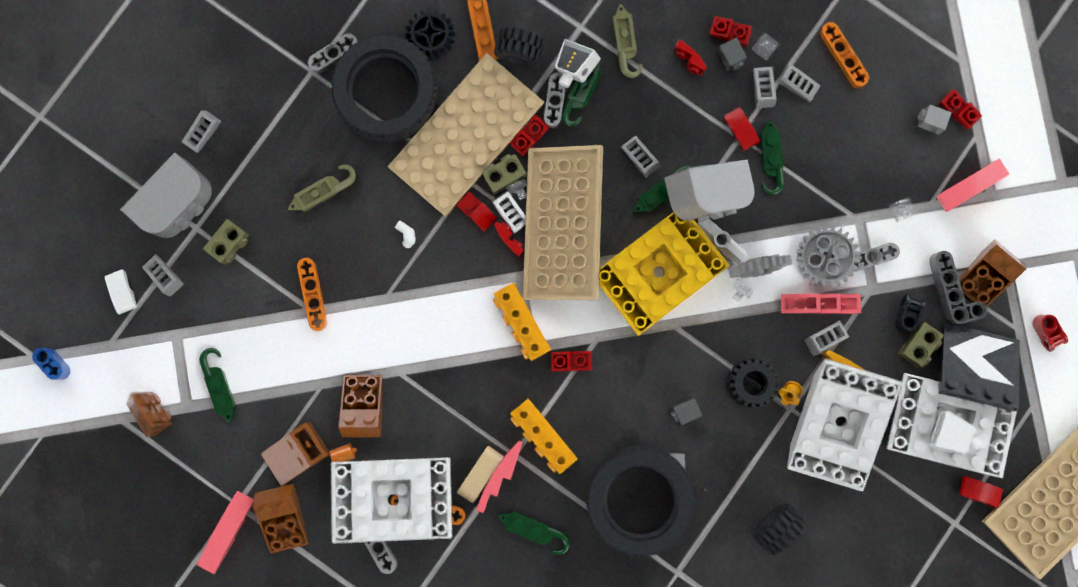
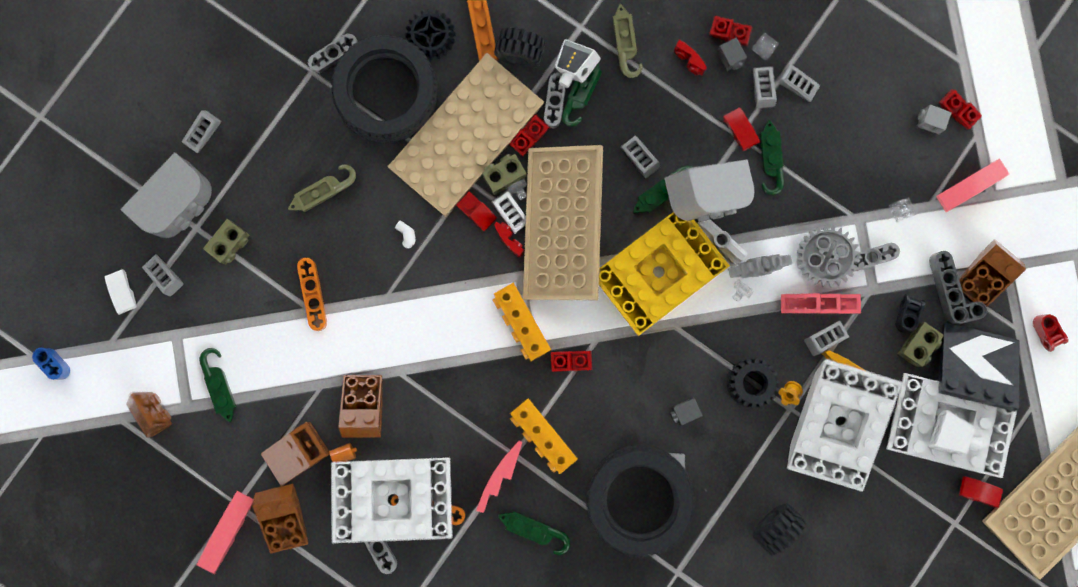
(480, 474): tan beam -> none
(848, 53): orange beam -> none

